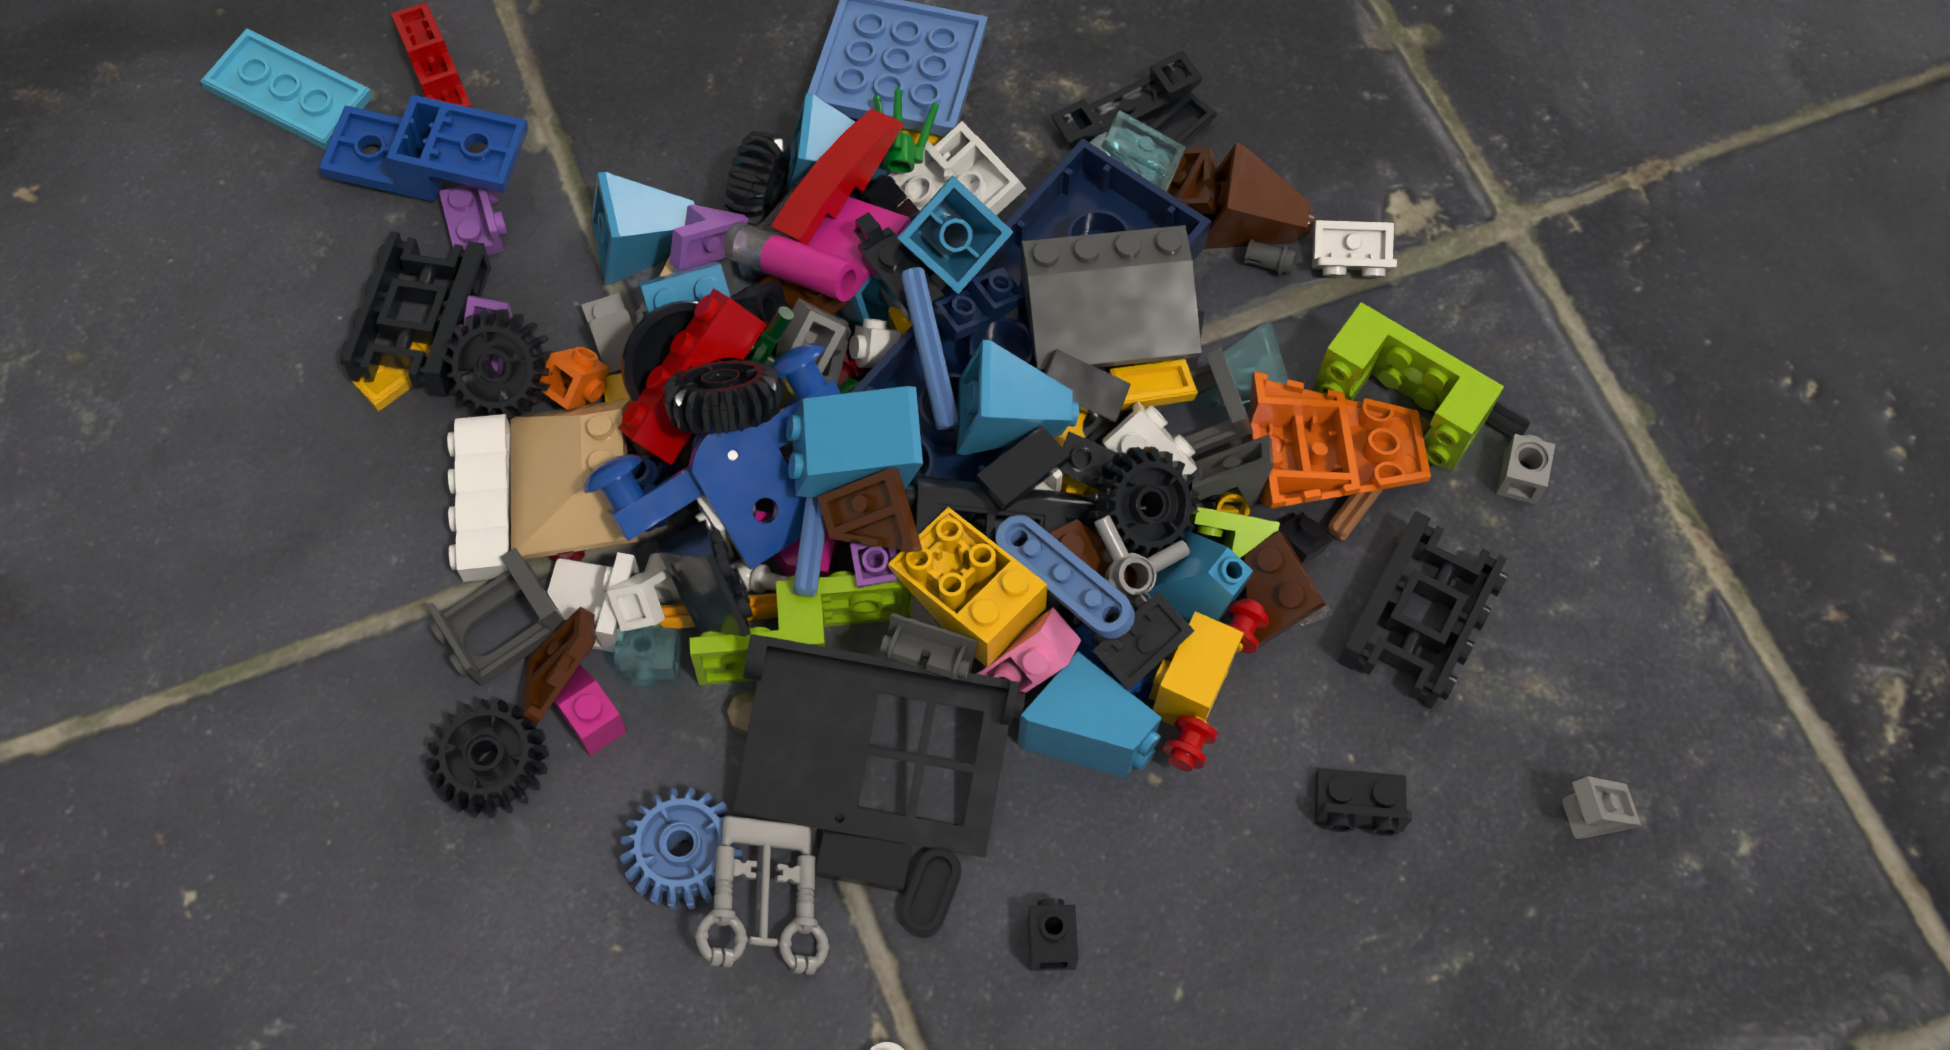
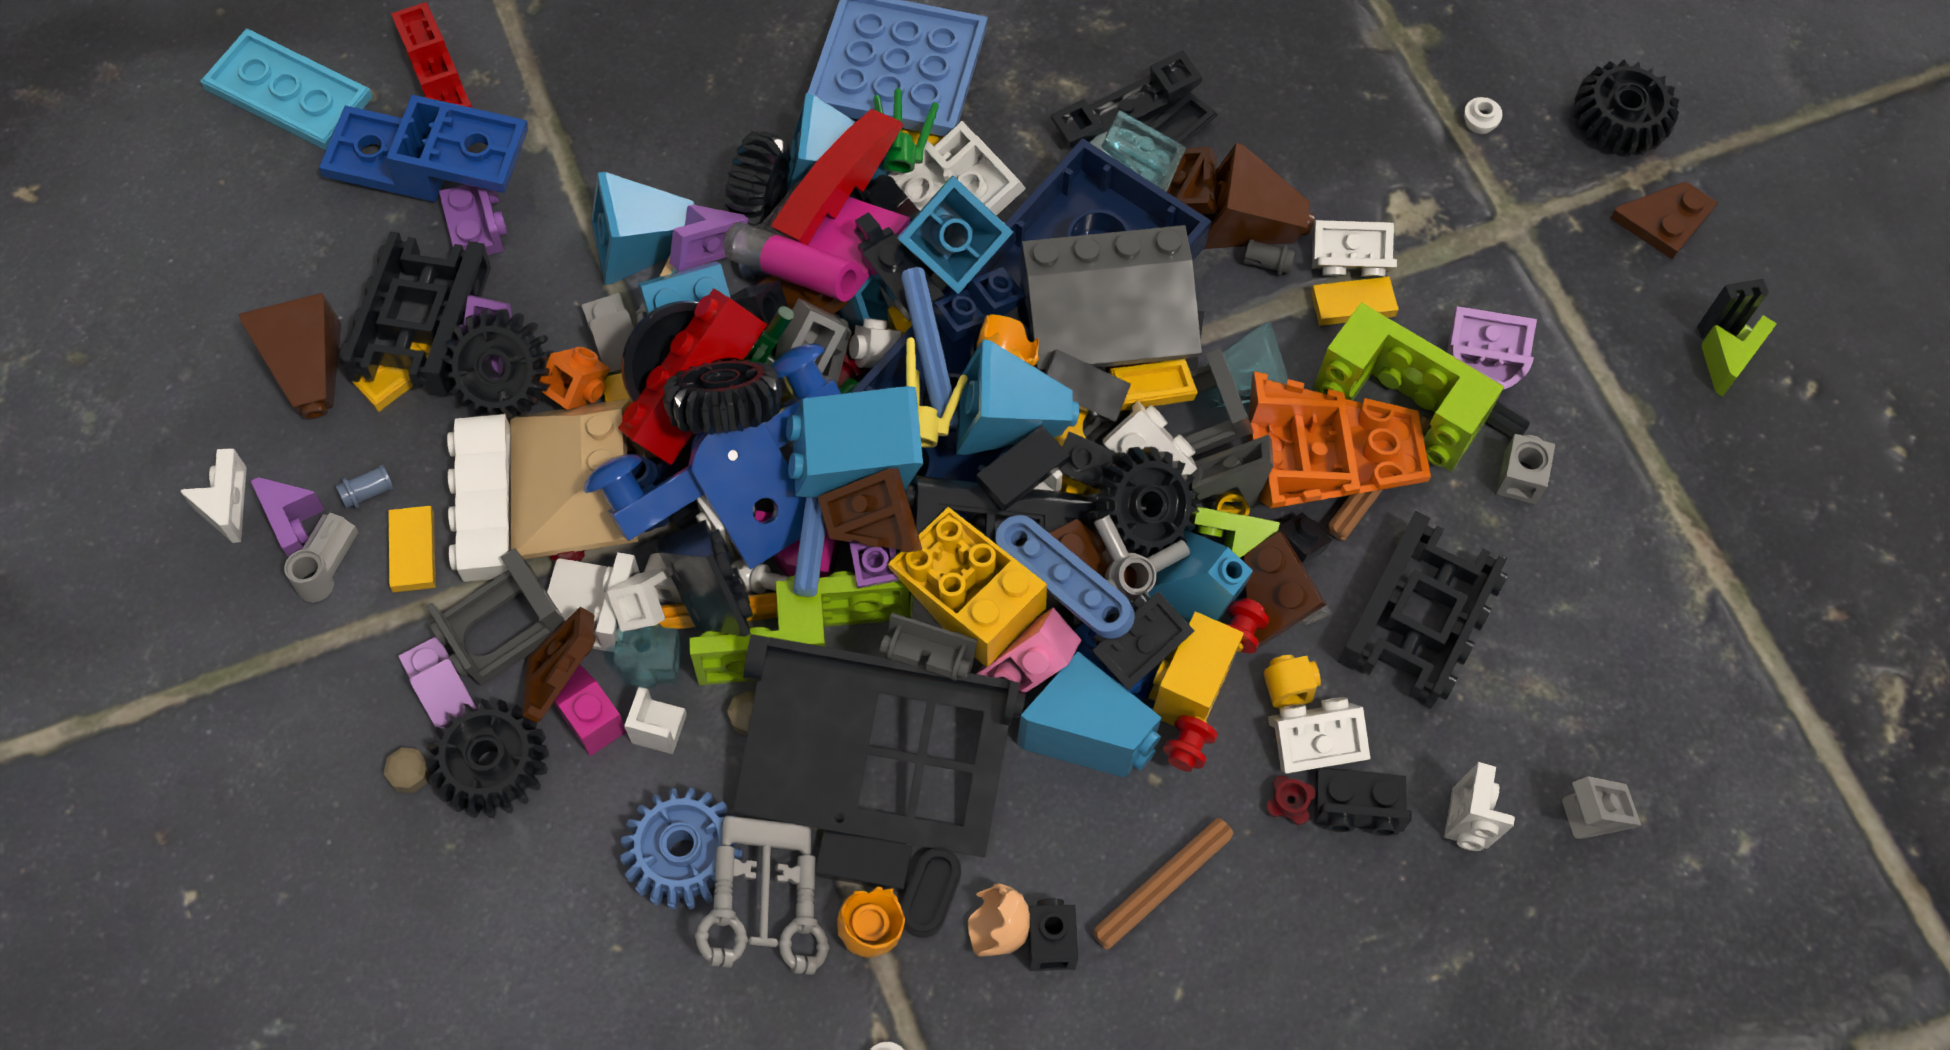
(224, 501): none -> white slope
(286, 509): none -> medium lavender slope
(300, 348): none -> reddish brown slope
(320, 555): none -> light grey piece
(364, 487): none -> sand blue pin
(406, 770): none -> dark tan tile
(412, 549): none -> yellow tile
(436, 681): none -> lavender slope
(654, 723): none -> white panel
(870, 922): none -> light orange hair
(929, 423): none -> light yellow plant
(1000, 923): none -> light nougat hair
(1011, 336): none -> light orange hair
(1162, 883): none -> medium nougat axle
(1291, 680): none -> yellow plate
(1300, 791): none -> dark red plate
(1320, 735): none -> white bracket
(1337, 301): none -> yellow tile
(1471, 810): none -> white bracket
(1480, 122): none -> white plate
(1493, 343): none -> lavender slope
(1626, 108): none -> black gear
(1666, 217): none -> reddish brown wing
(1729, 354): none -> lime slope
(1731, 310): none -> black tile

